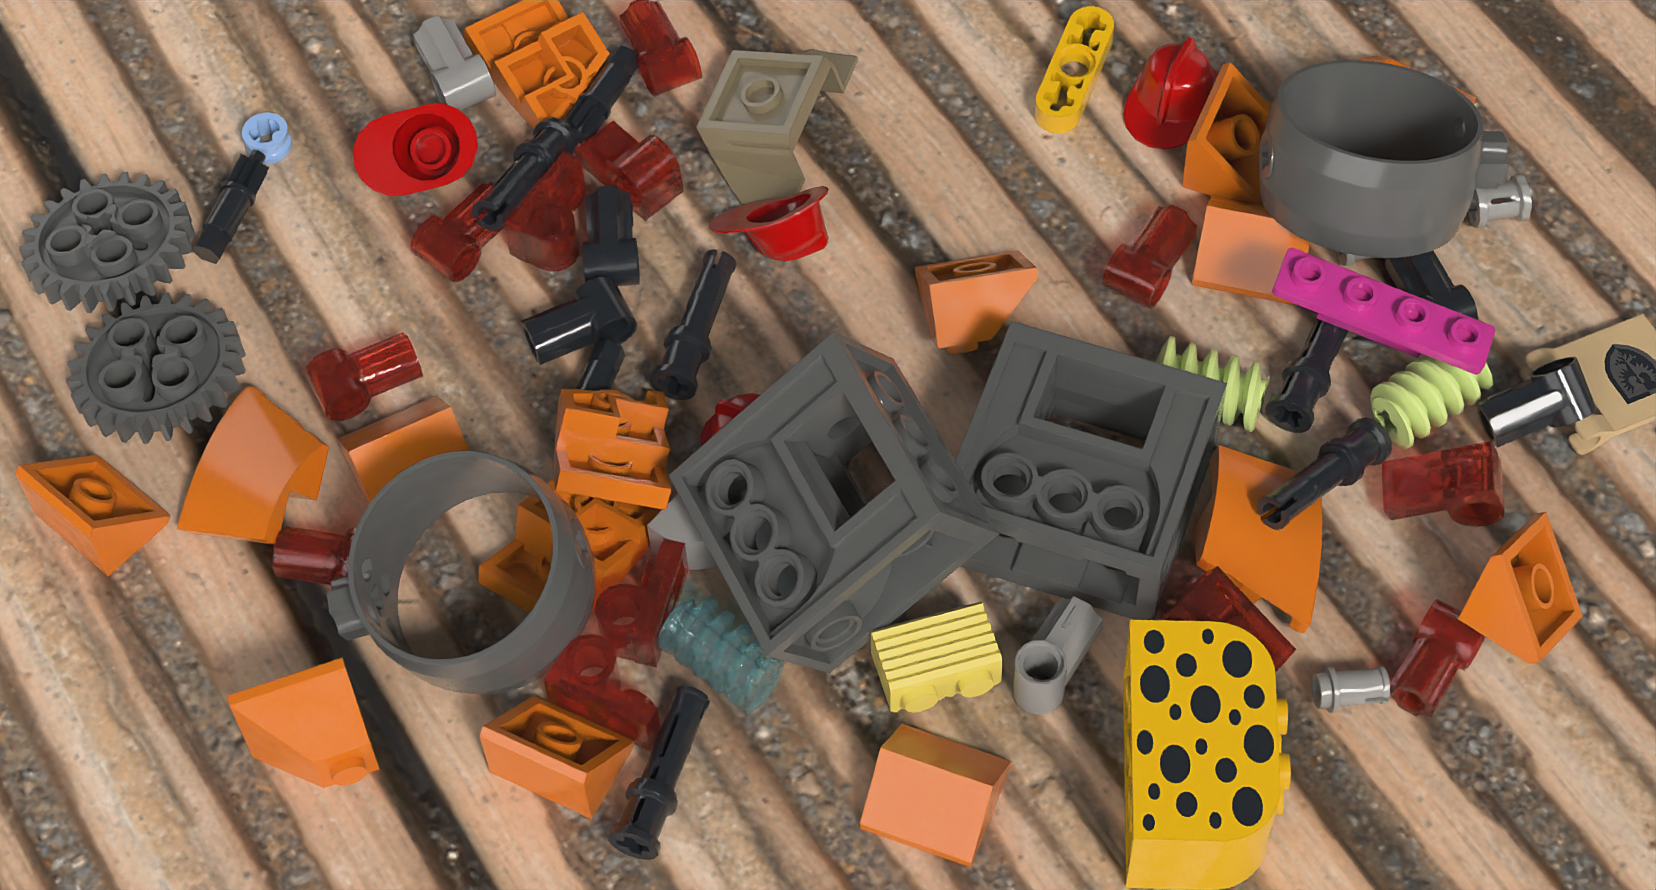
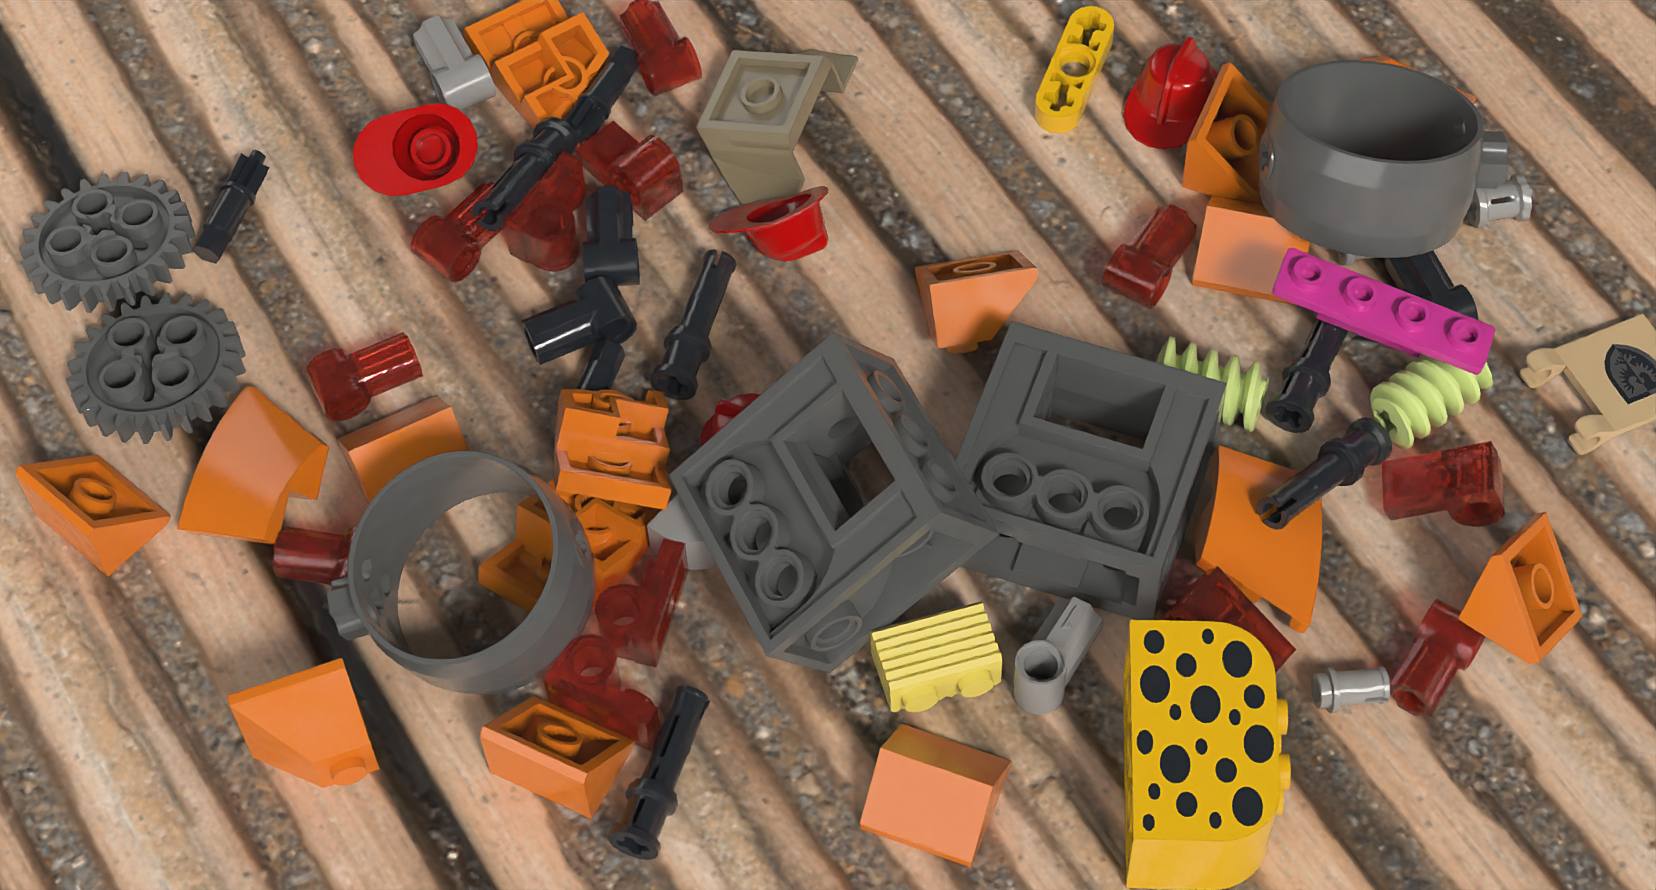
(264, 124): light blue bush -> none
(719, 653): clear light blue piece -> none
(1551, 398): black piece -> none

